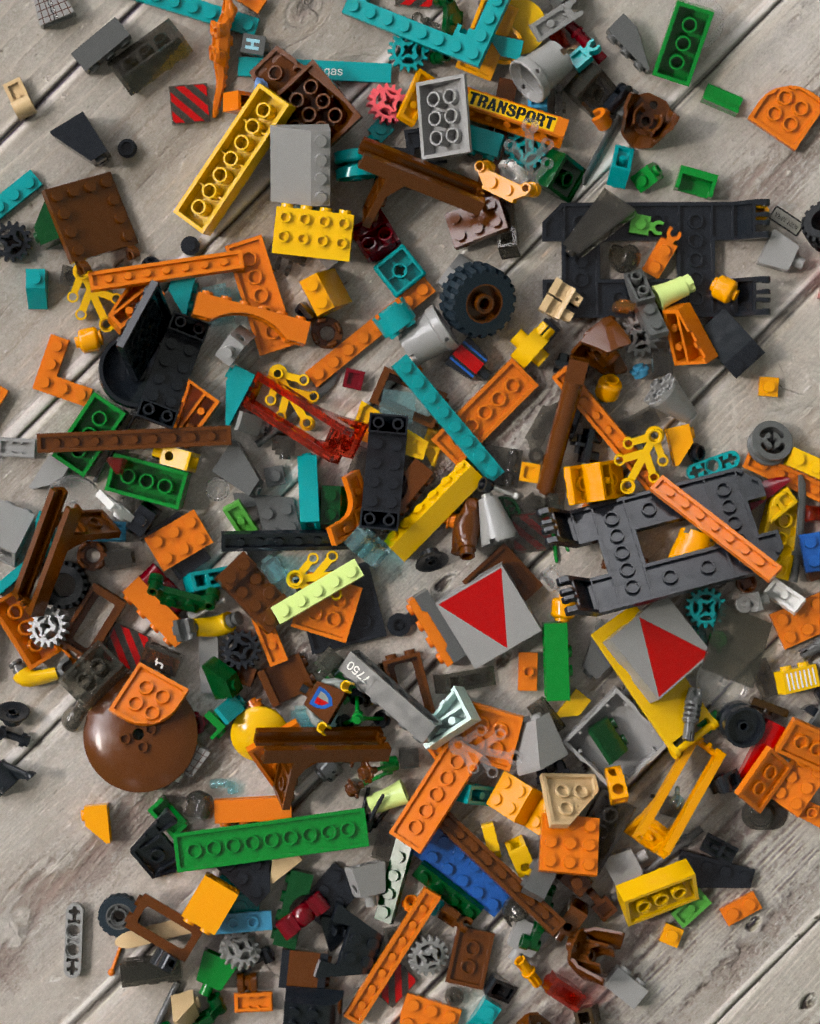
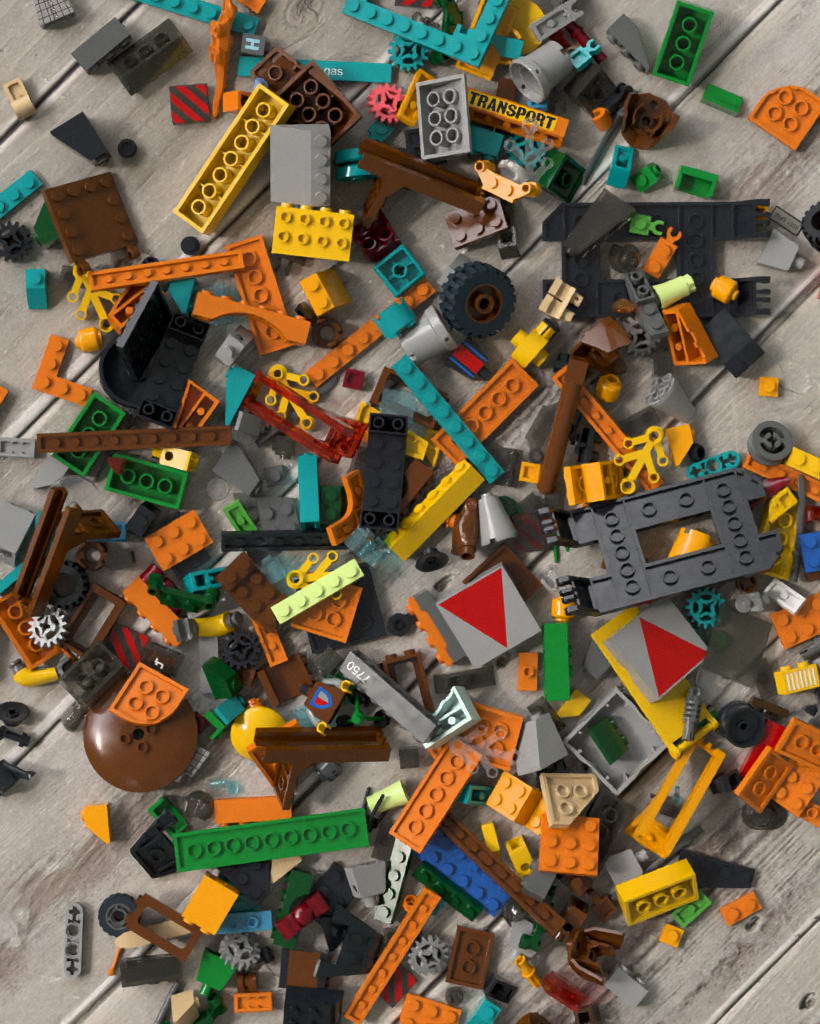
(115, 507): white plate -> none
(164, 960): black leg -> none
(366, 773): reddish brown plant -> none
(452, 917): reddish brown plate -> none
(486, 485): black hinge -> none
(616, 785): light orange leg -> none
(639, 371): dark azure plate -> none
(716, 529): orange plate -> none
(718, 848): black hips -> none

